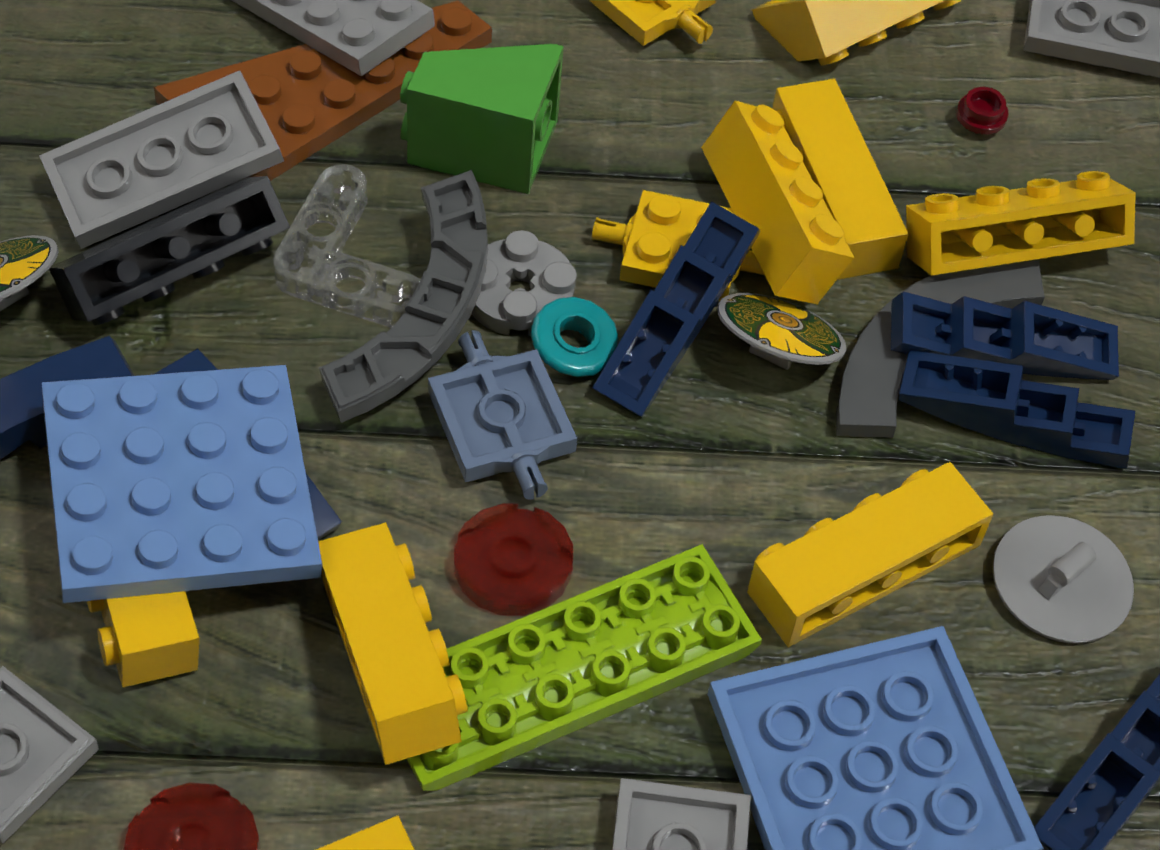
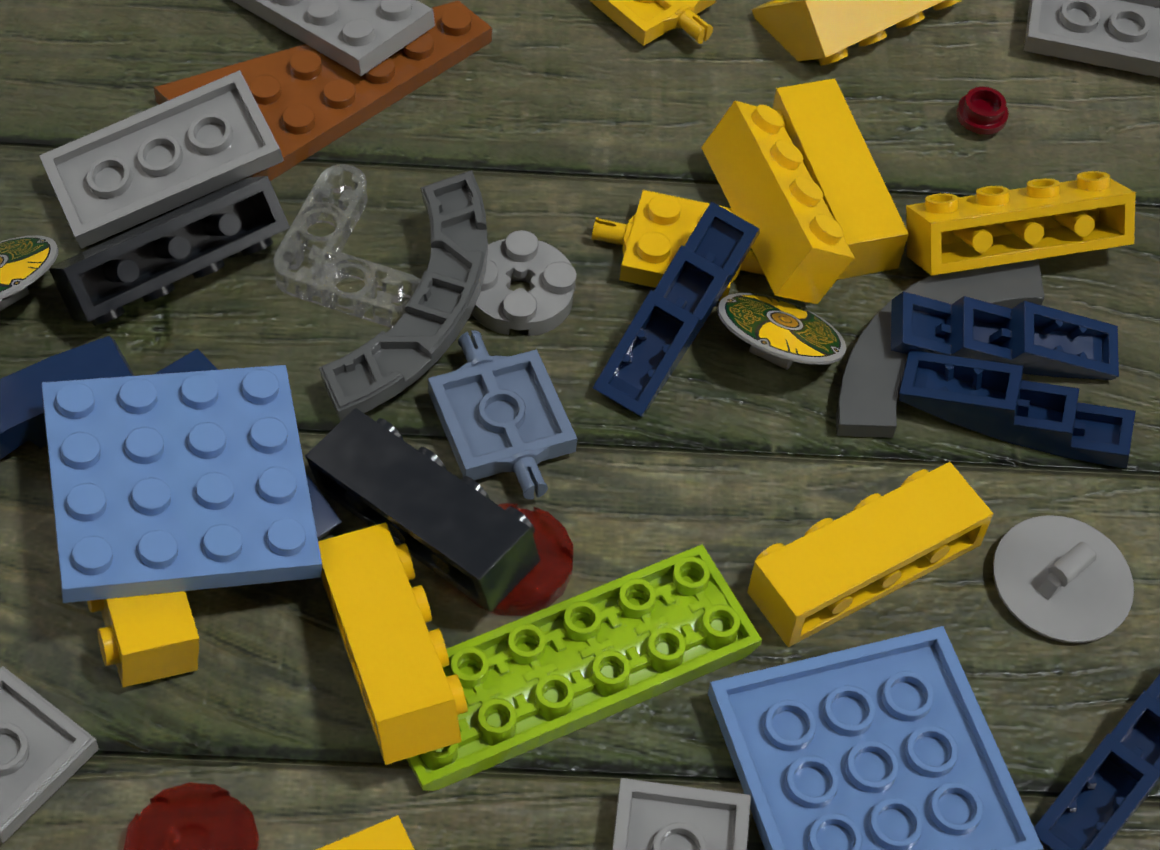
(438, 516): none -> black brick
(483, 112): bright green slope -> none
(580, 316): teal piece -> none

